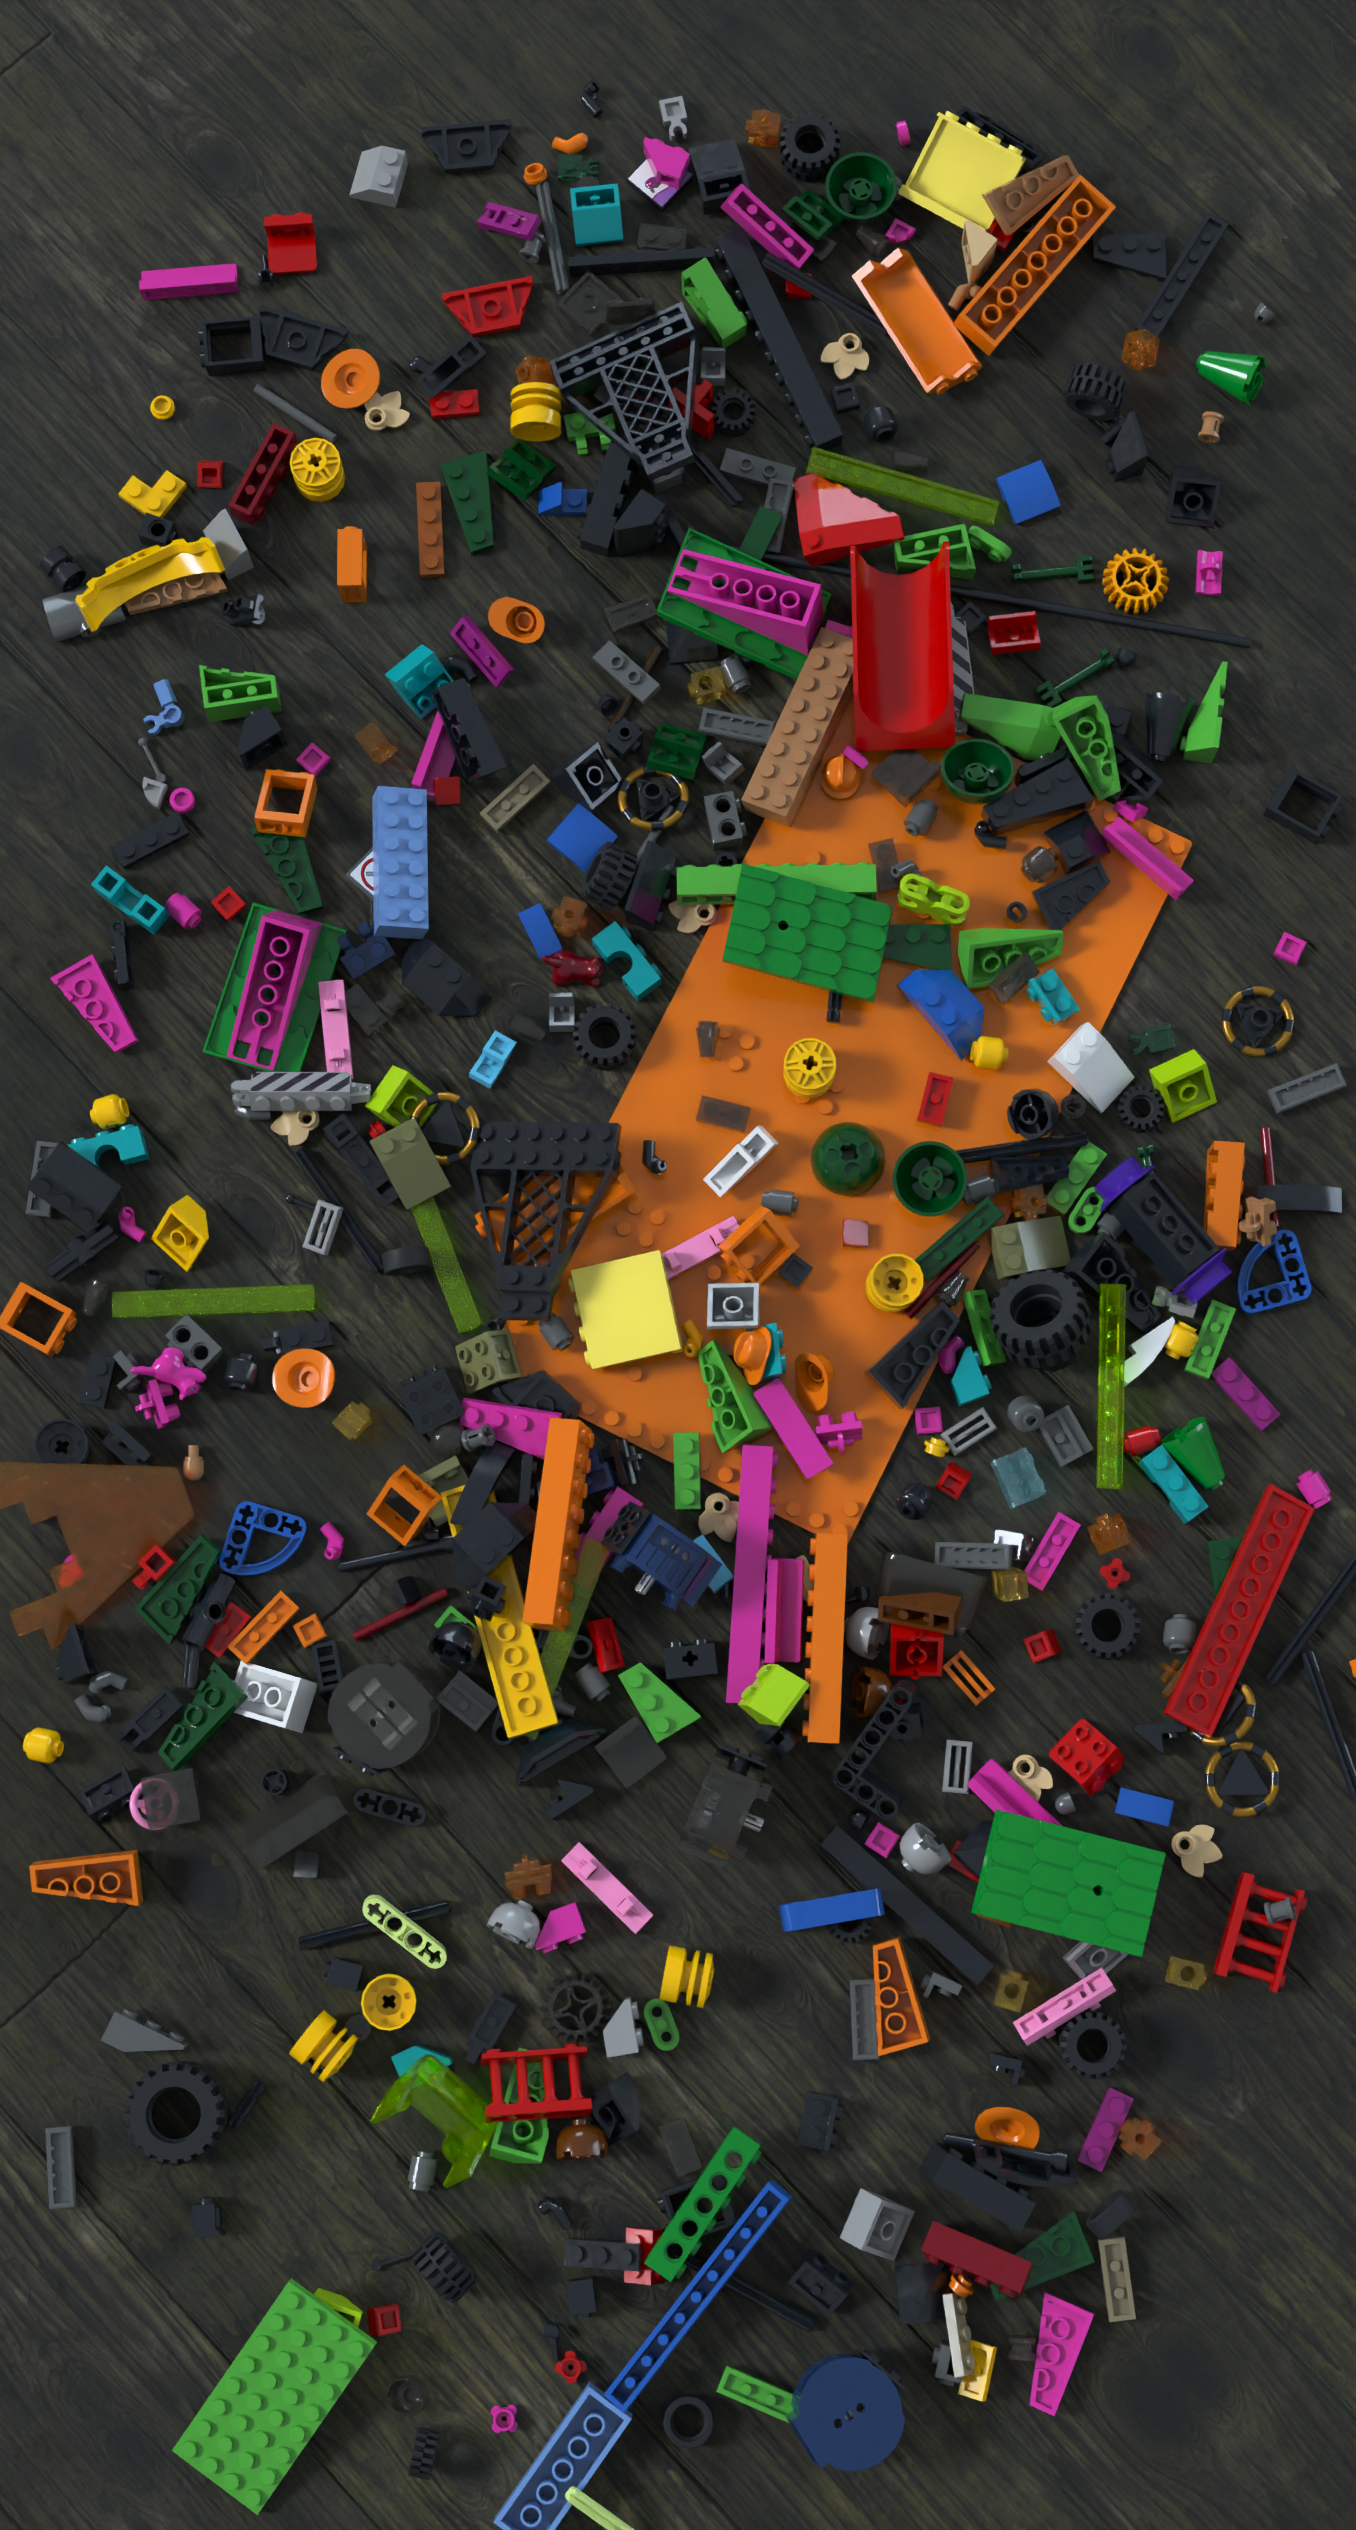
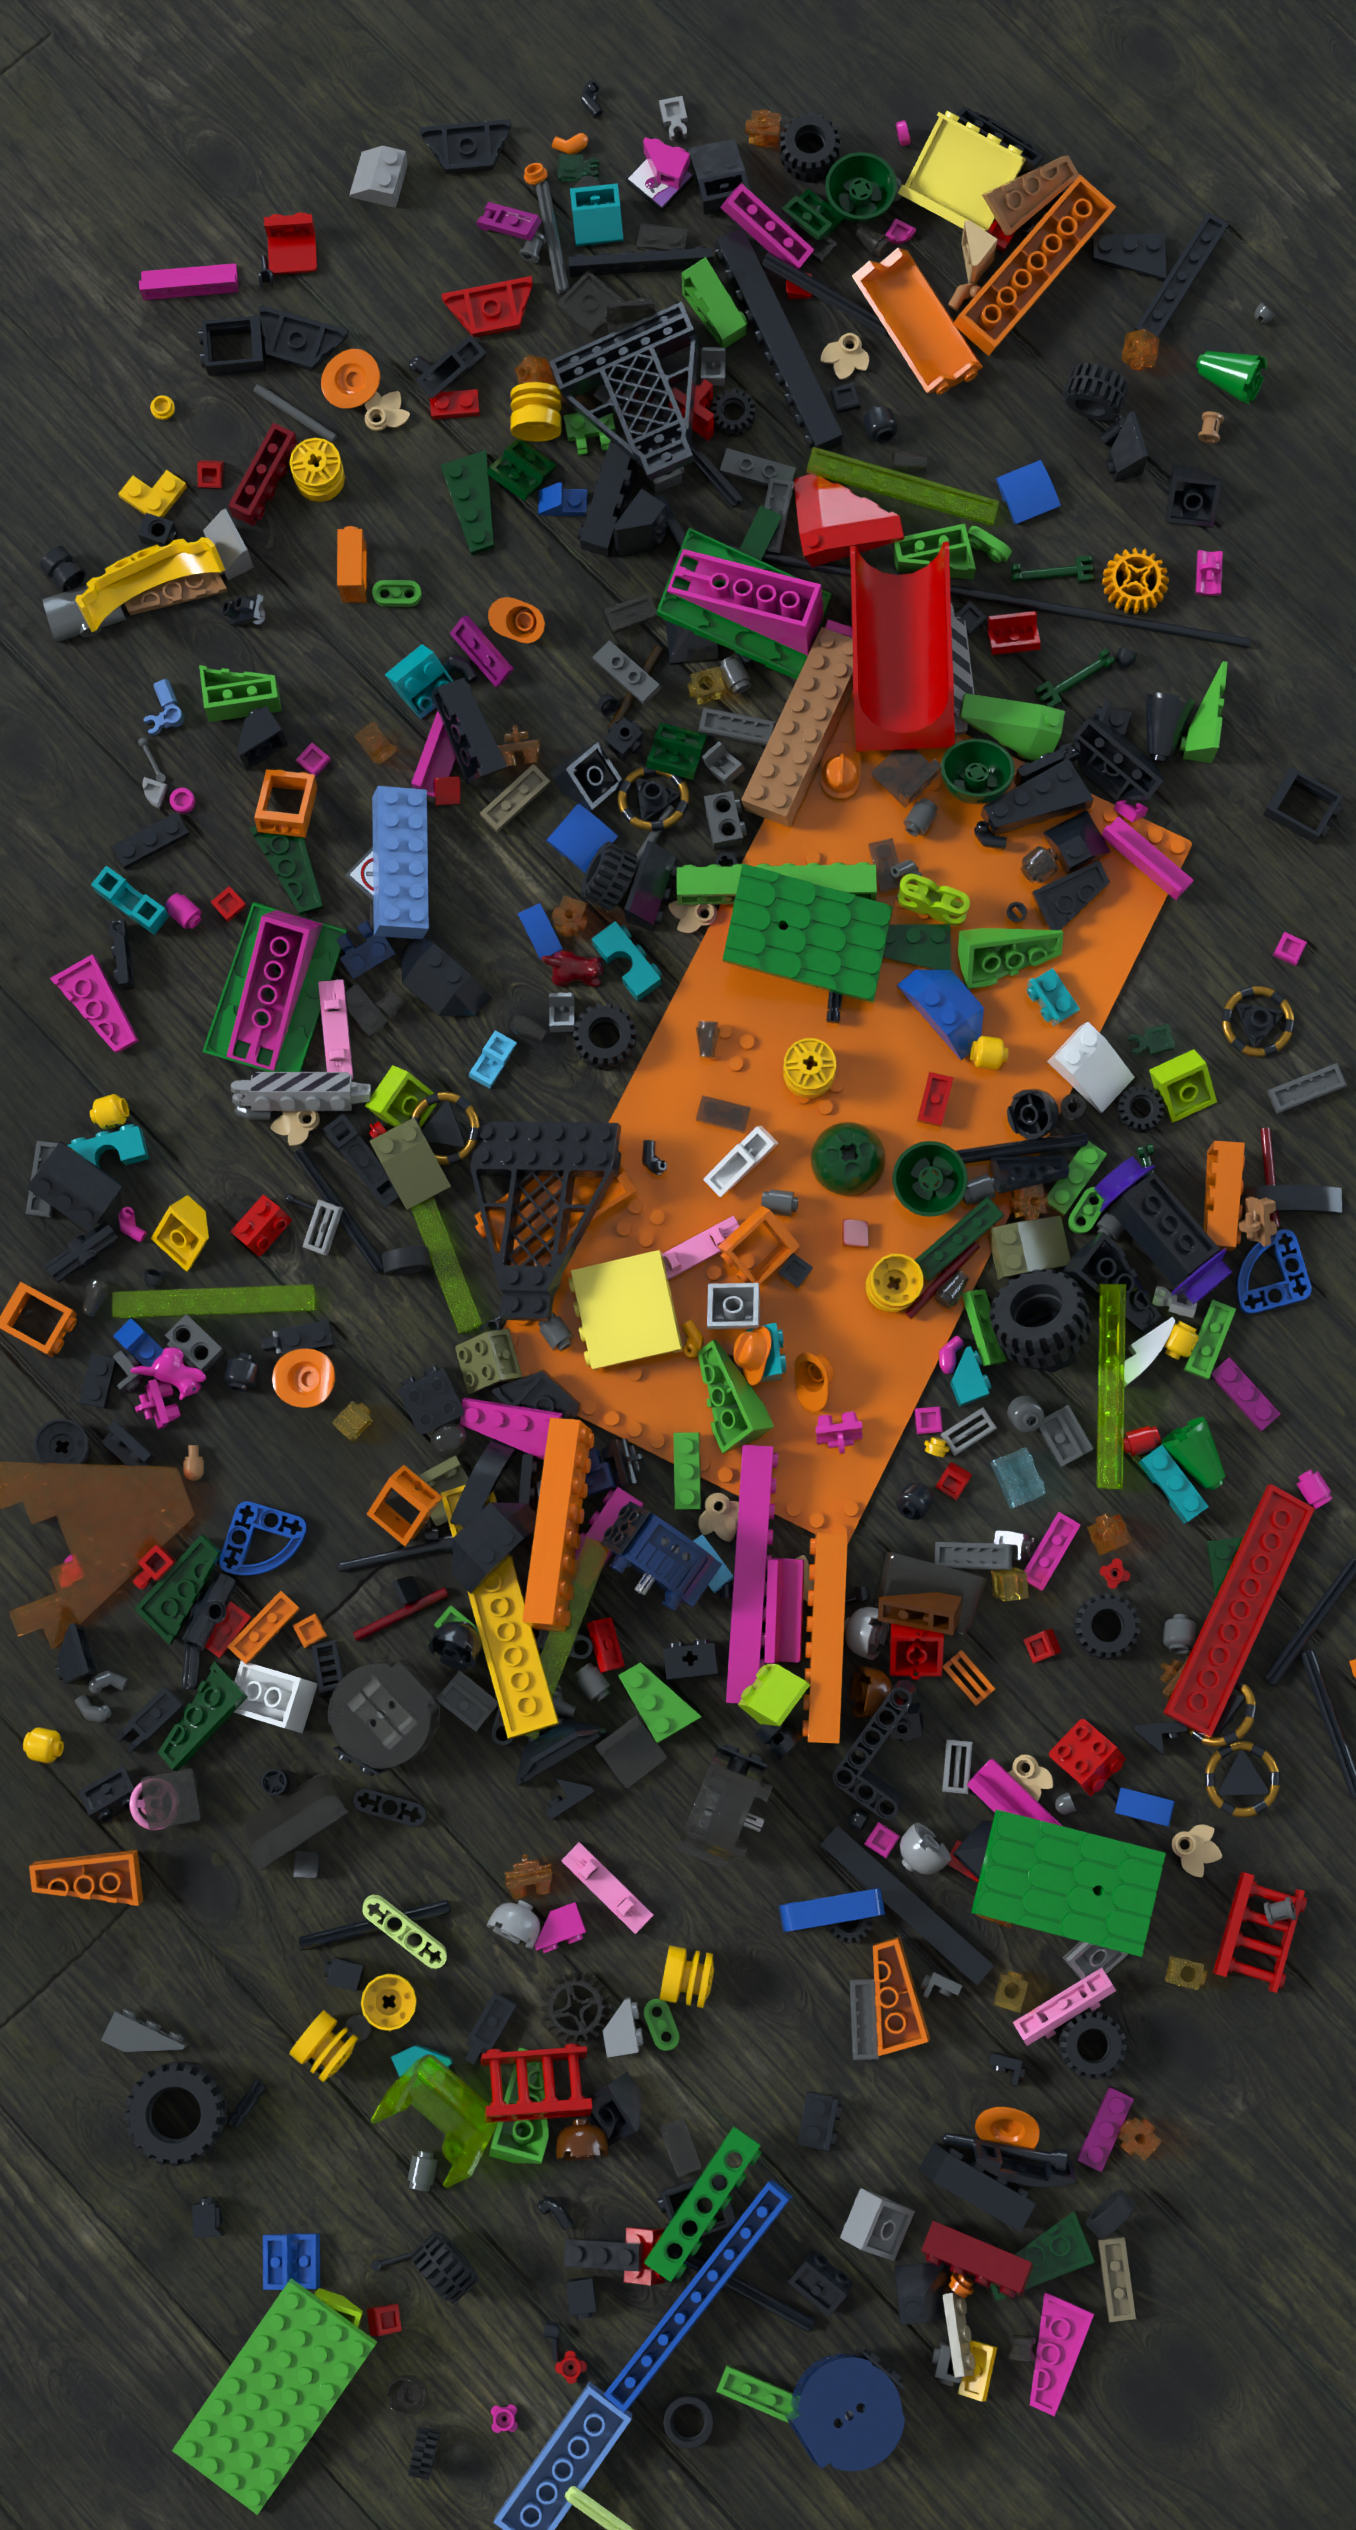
(61, 2167): dark grey plate -> none
(138, 1343): none -> blue slope
(261, 1225): none -> red bracket
(291, 2257): none -> blue slope
(335, 1542): dark pink arm -> none
(397, 591): none -> bright green plate
(430, 529): dark orange plate -> none
(478, 1437): dark grey bush -> none
(486, 1598): black brick -> none
(530, 748): none -> clear orange hips
(793, 1428): dark pink panel -> none
(855, 756): dark pink tile -> none
(908, 1360): black wedge -> none
(1013, 978): clear smoke plate -> none
(1089, 738): bright green wedge -> none

